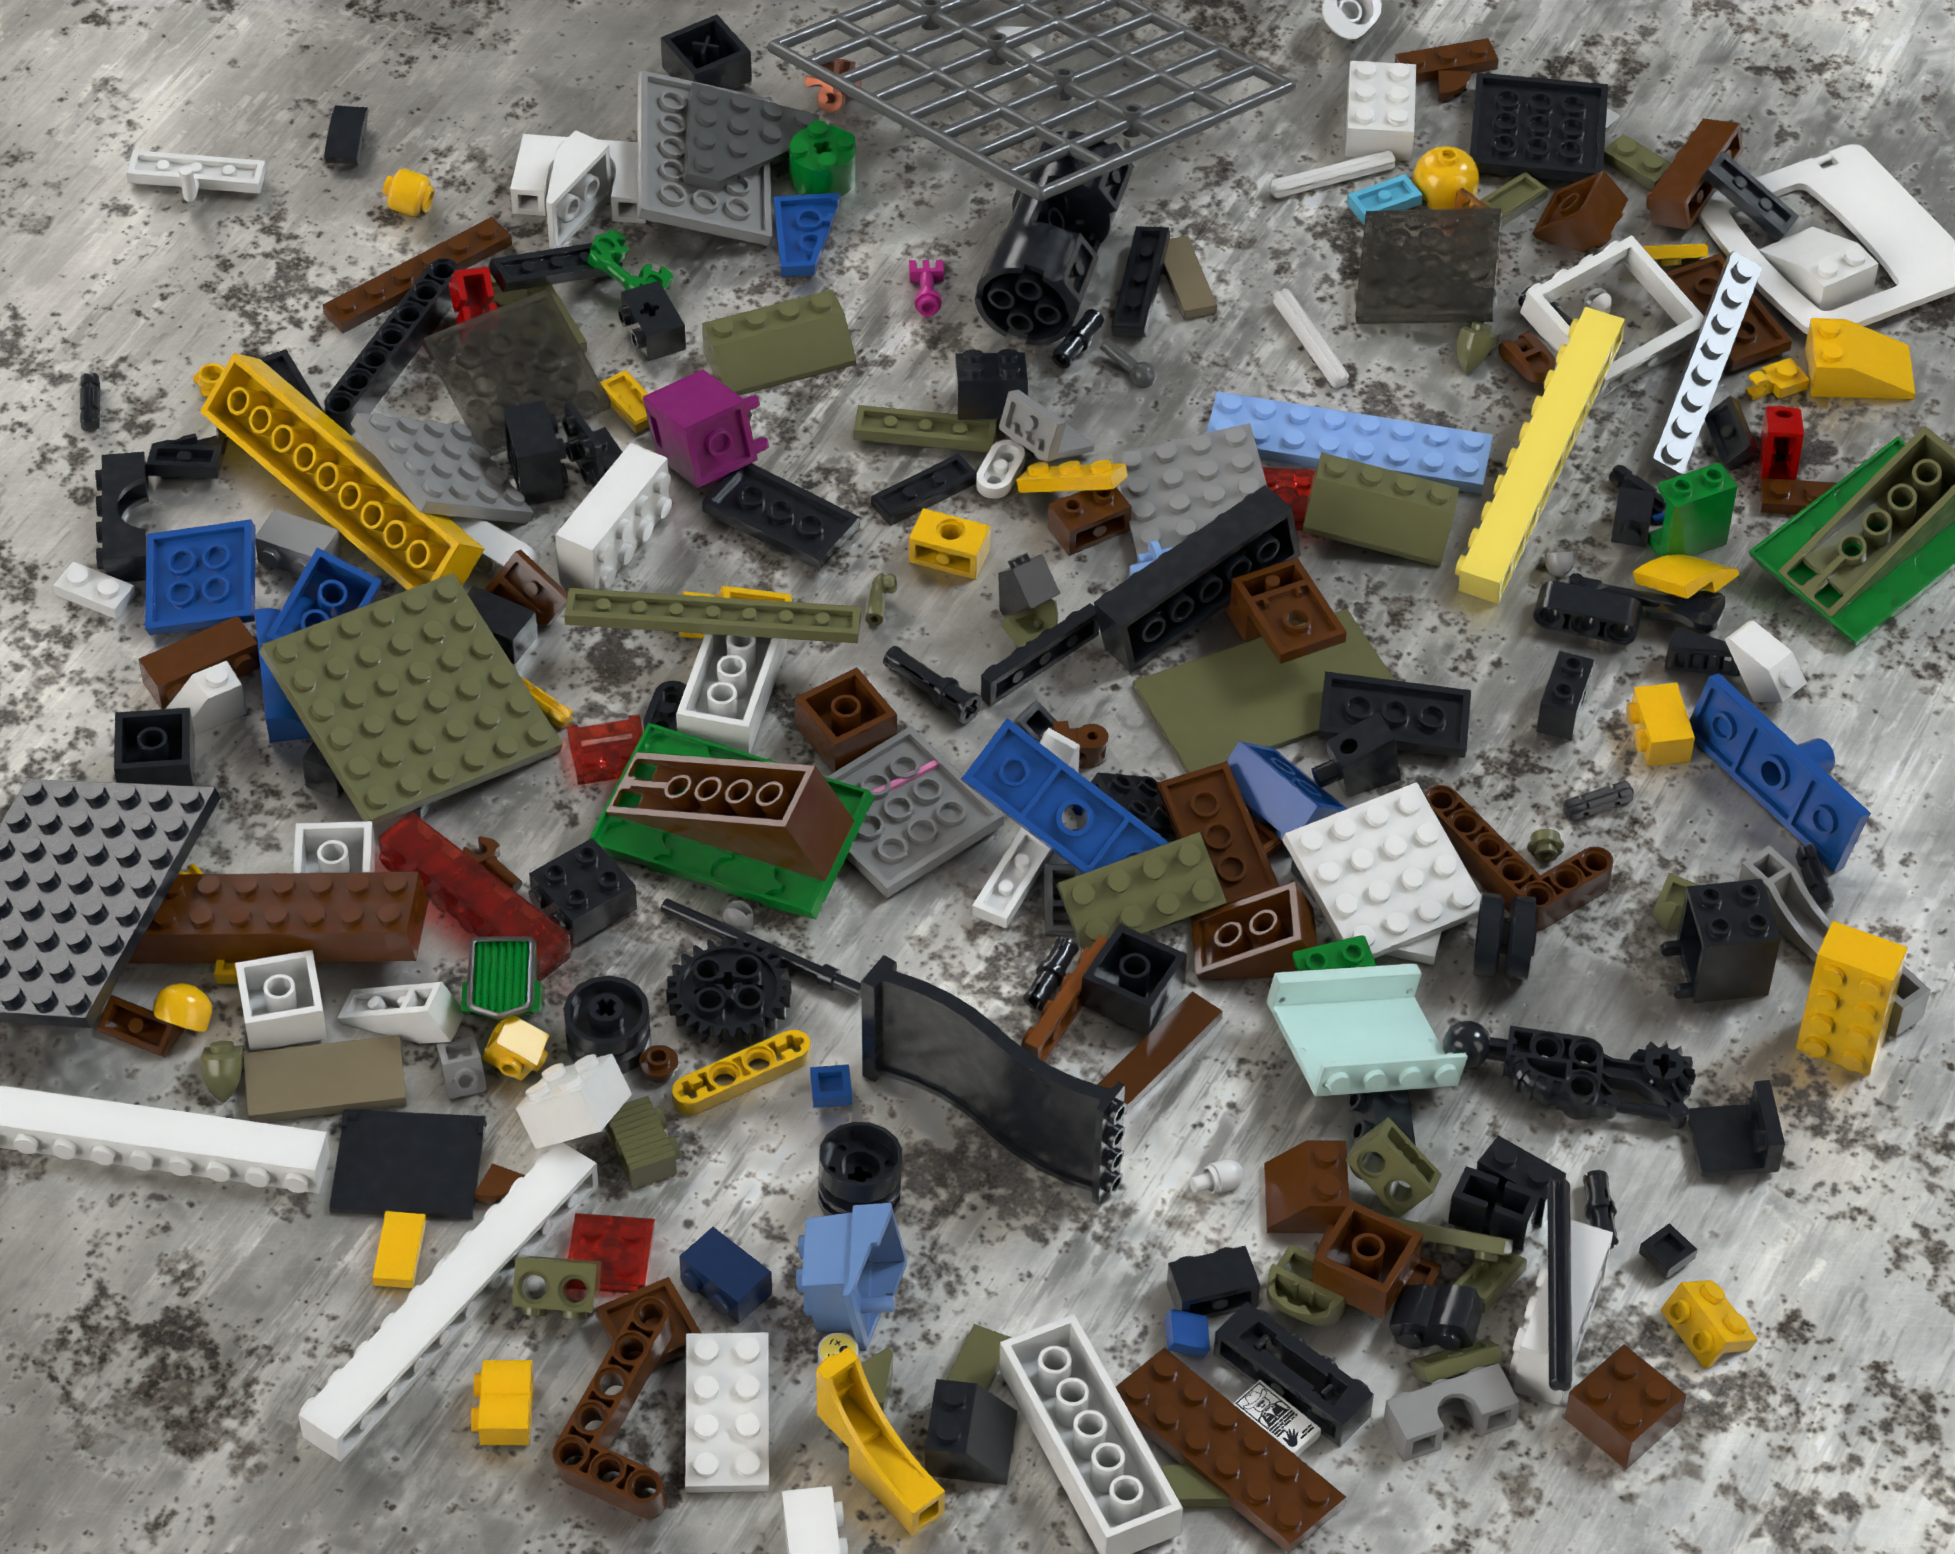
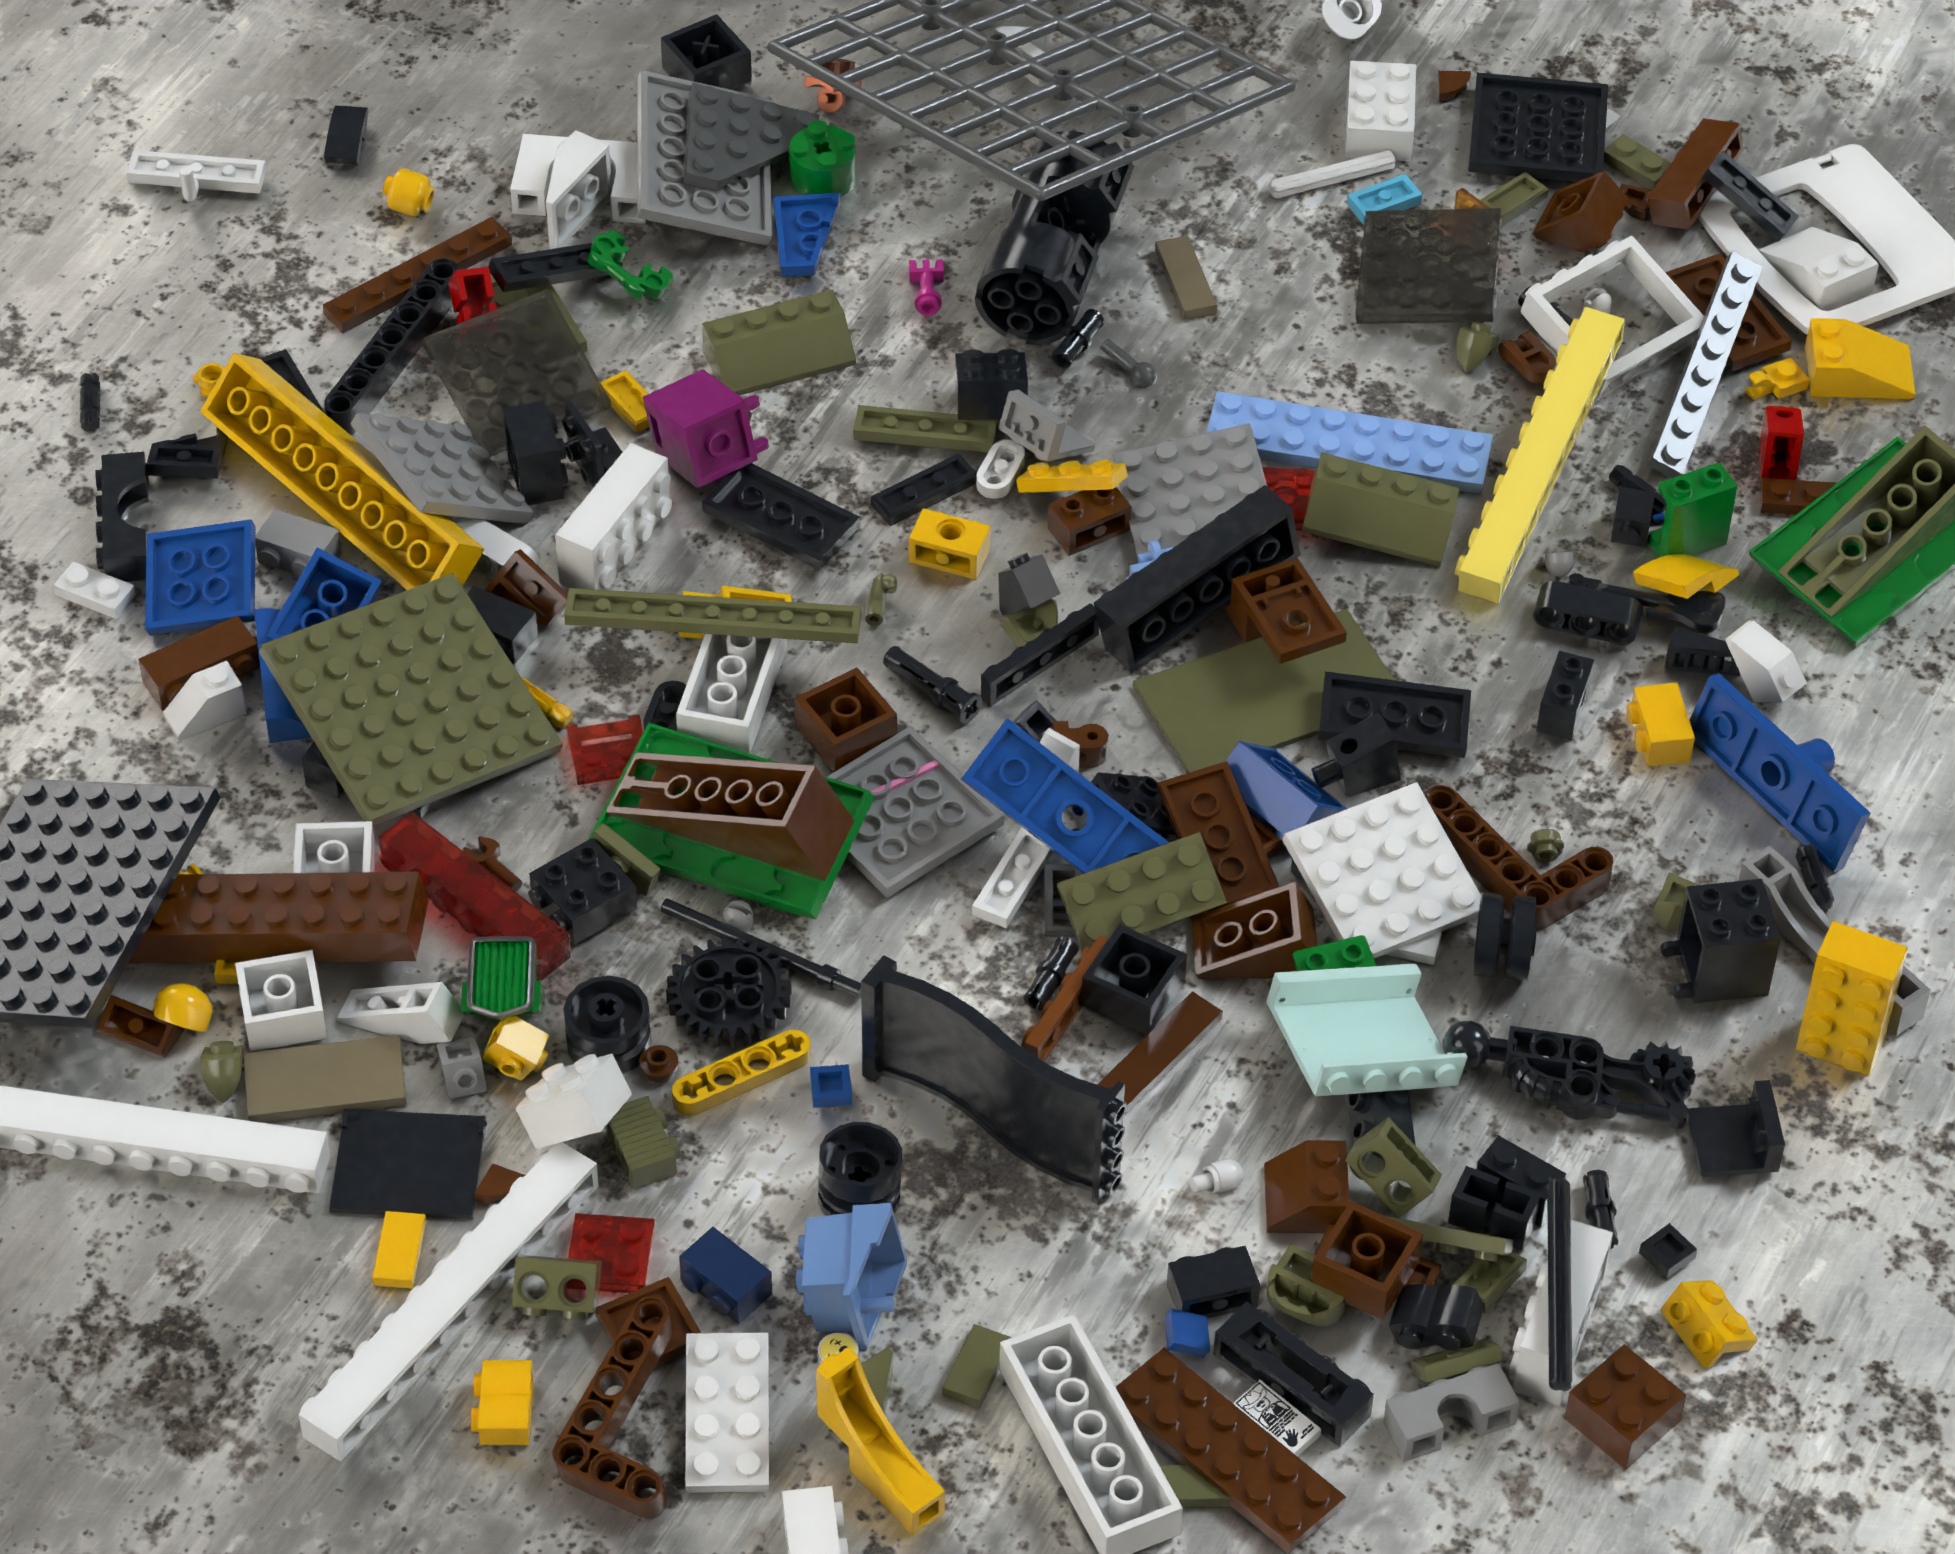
(155, 747): black brick -> none
(629, 859): none -> olive plate
(652, 321): black brick -> none
(969, 1434): black slope -> none
(1140, 281): black tile -> none
(1311, 338): white axle -> none
(1444, 172): yellow cylinder -> none
(1464, 56): reddish brown plate -> none
(1598, 800): black axle -> none
(1636, 204): none -> reddish brown tile
(1672, 254): yellow plate -> none
(1730, 433): black plate -> none

